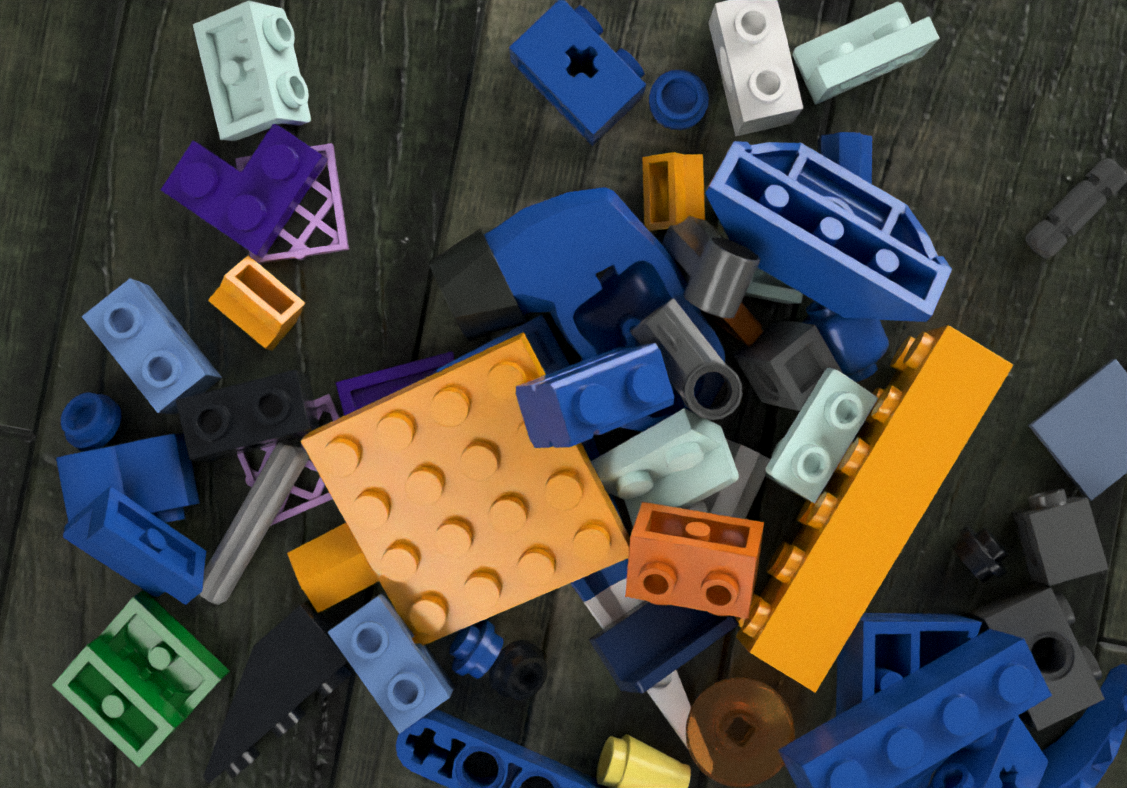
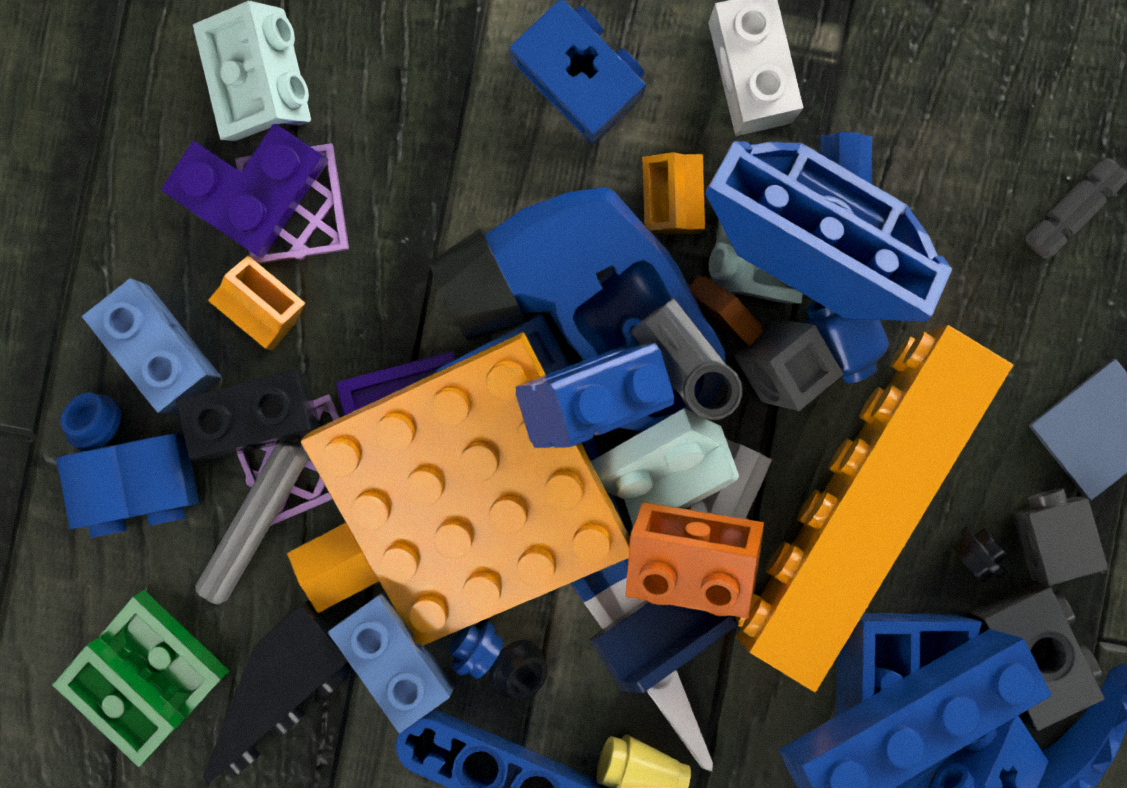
(138, 546): blue panel -> none
(678, 99): blue plate -> none
(713, 266): dark grey piece -> none
(757, 755): clear orange piece -> none
(820, 435): light aqua bracket -> none
(862, 51): light aqua bracket -> none

